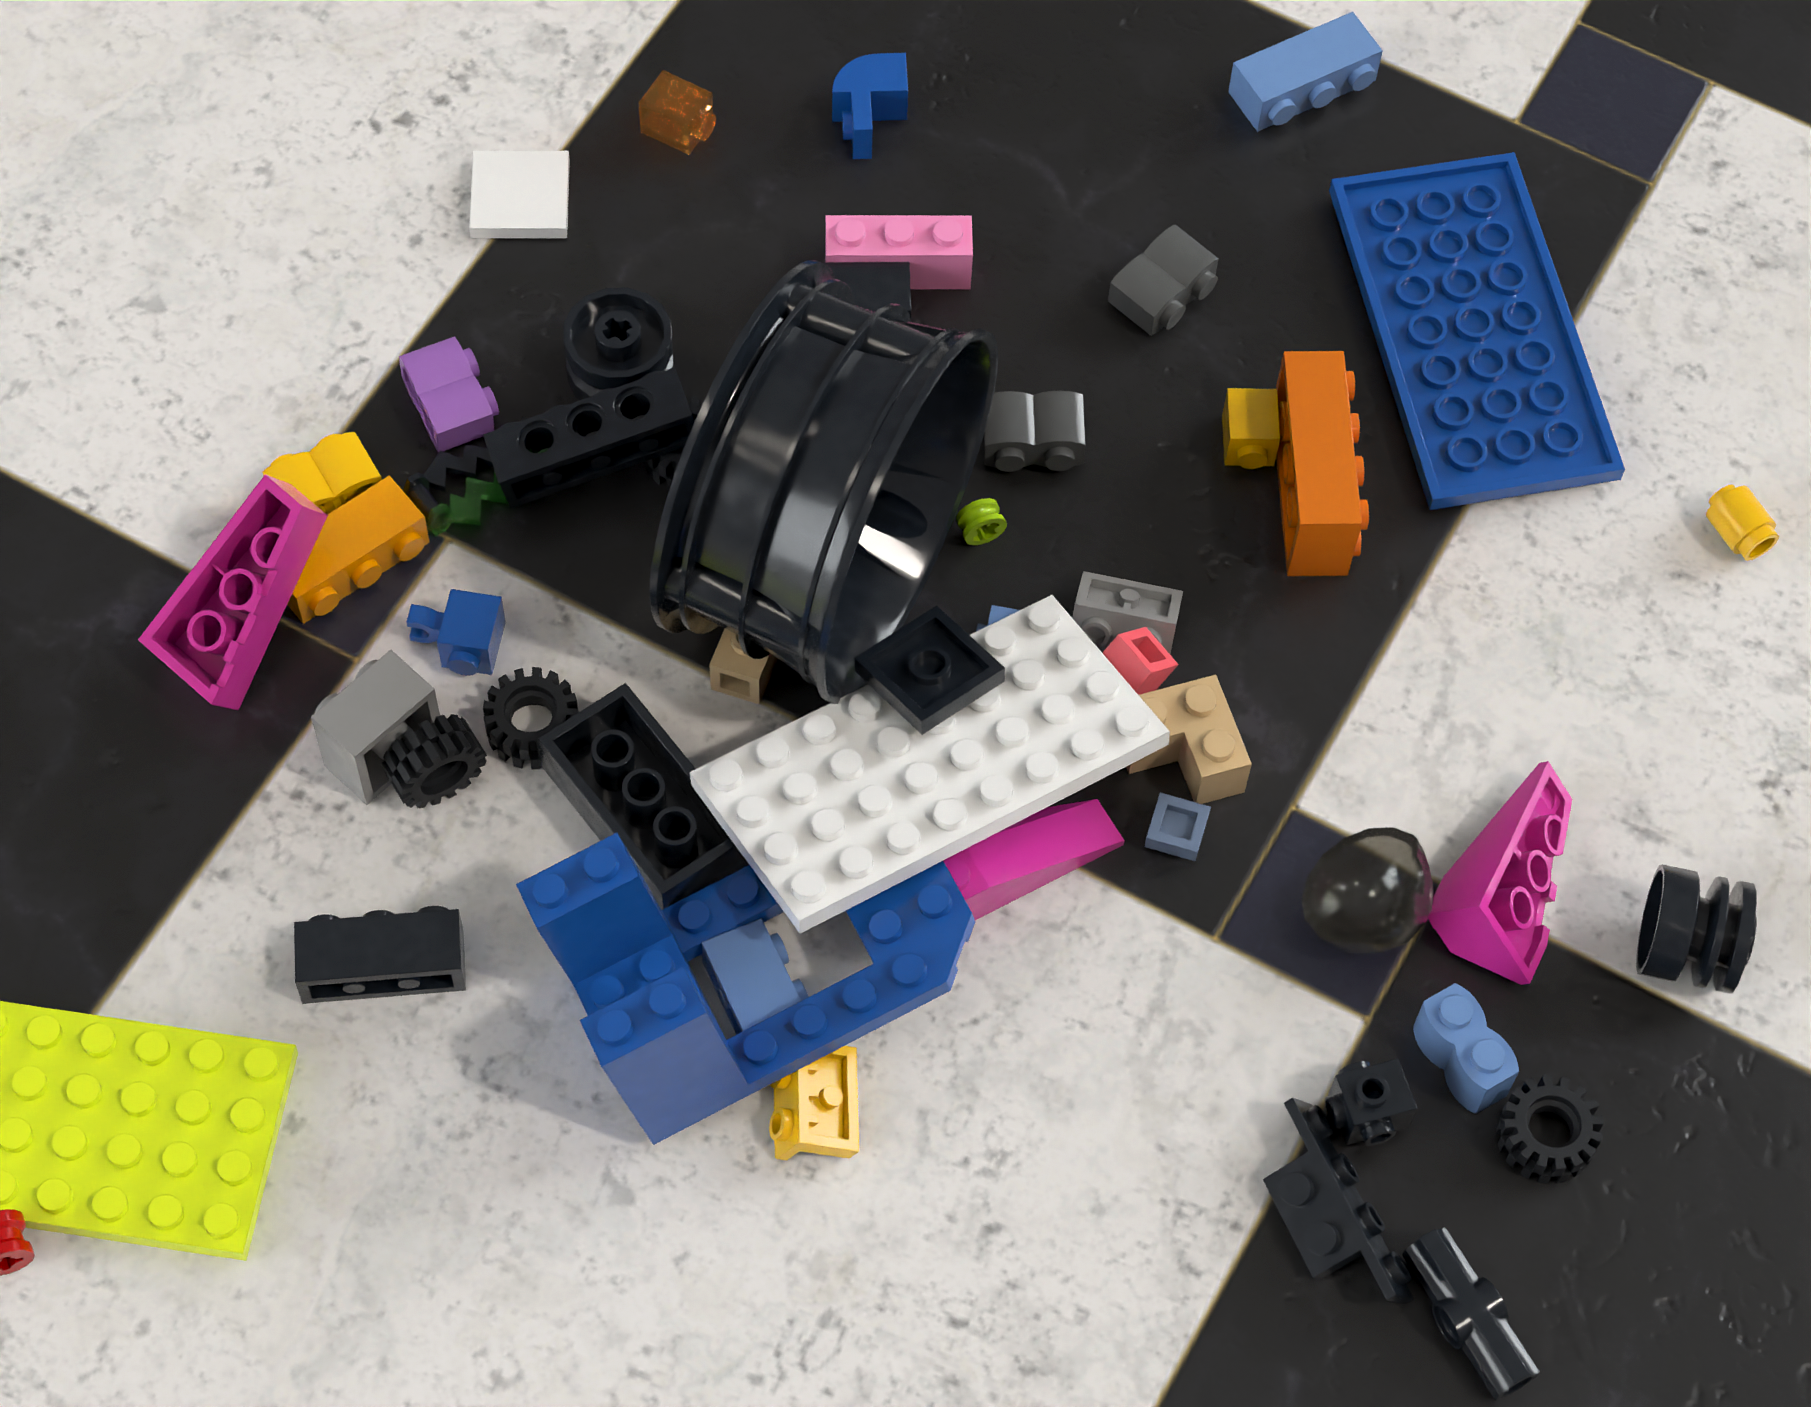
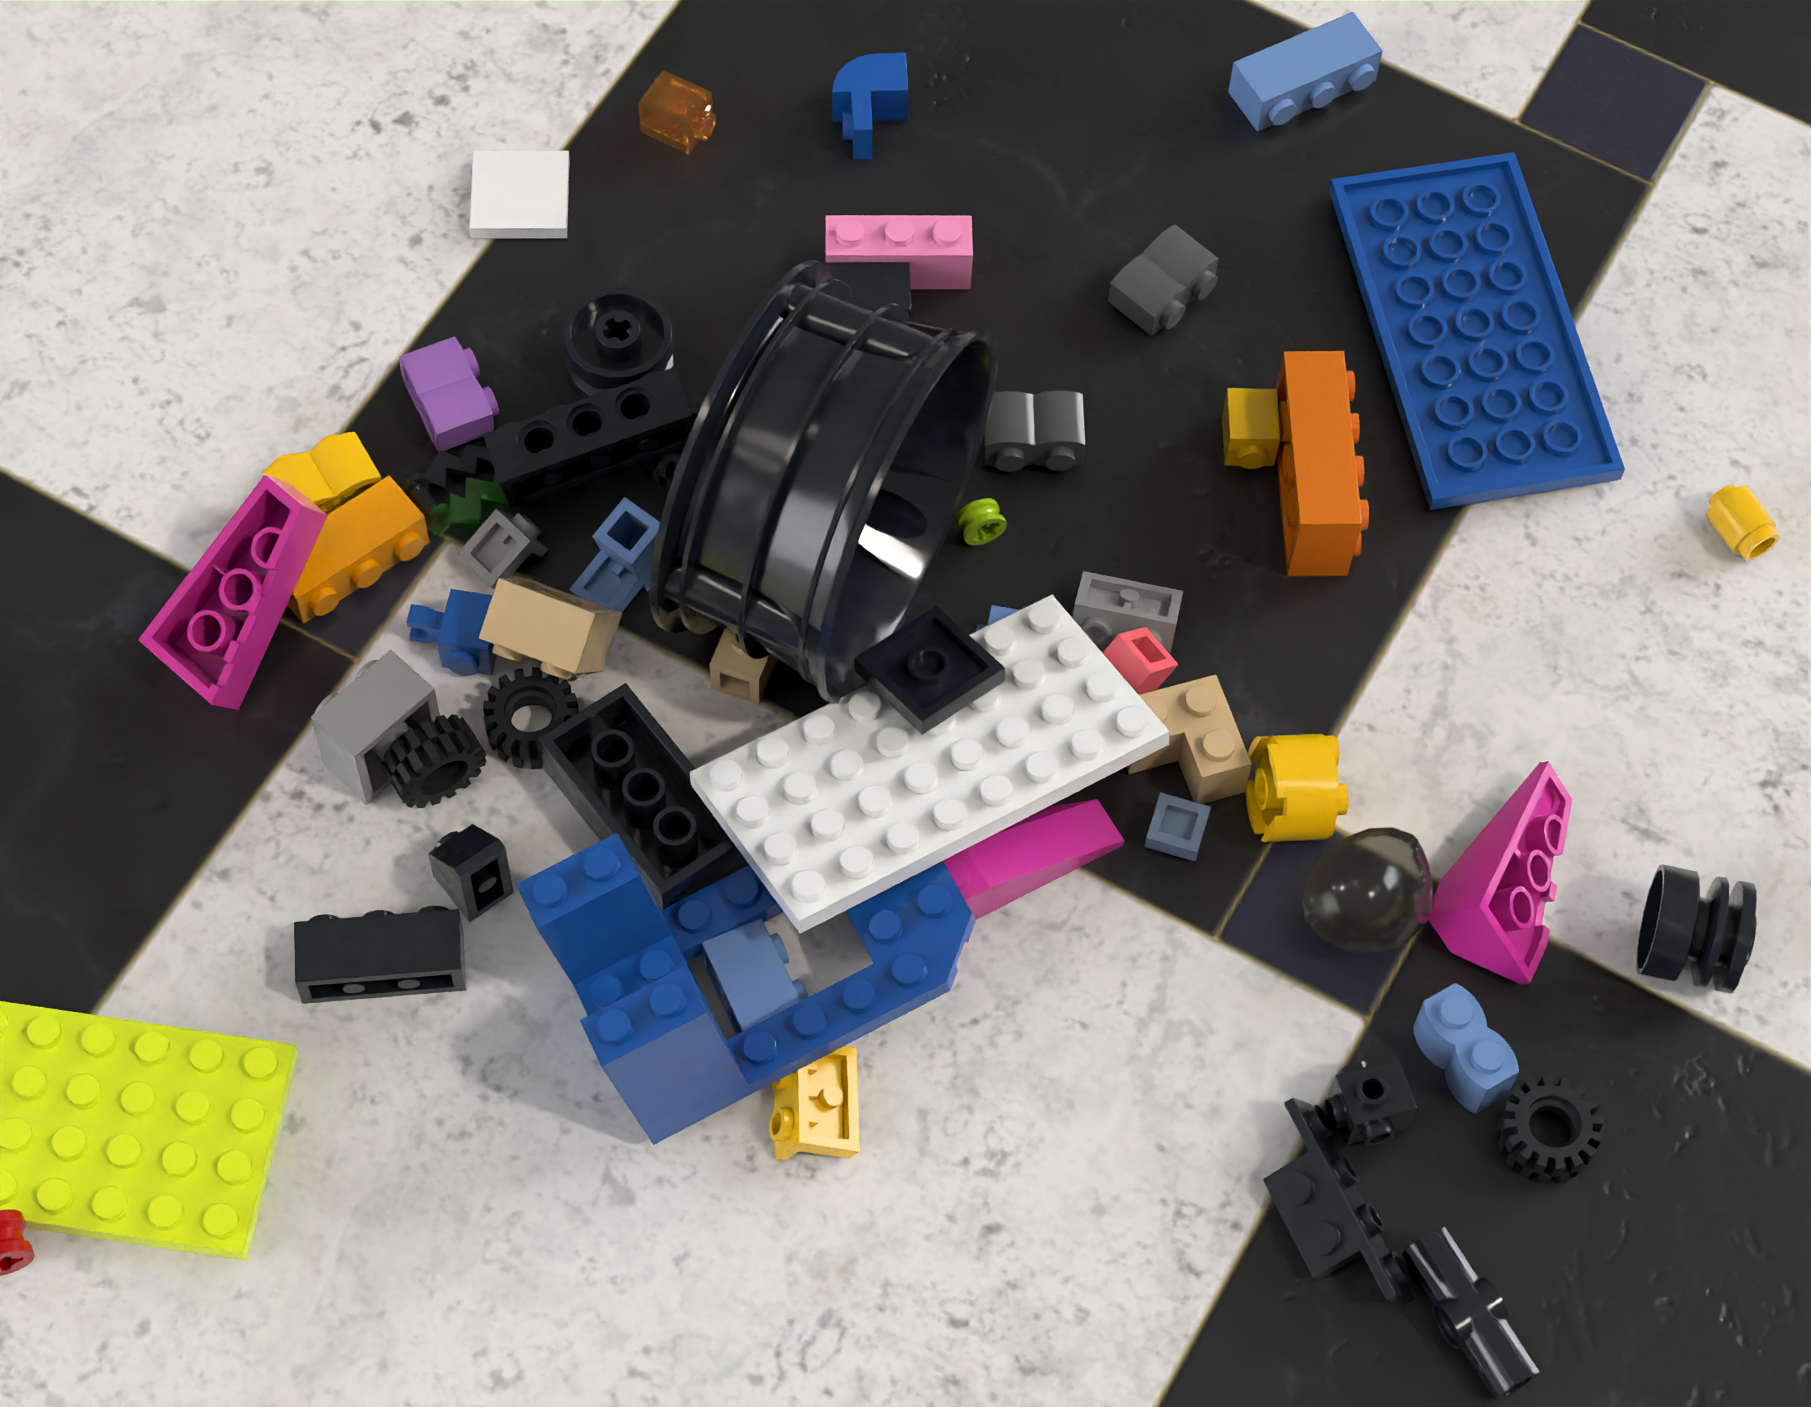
(472, 870): none -> black slope
(501, 546): none -> light grey bracket
(550, 627): none -> tan brick
(624, 560): none -> medium blue brick
(1295, 787): none -> yellow brick

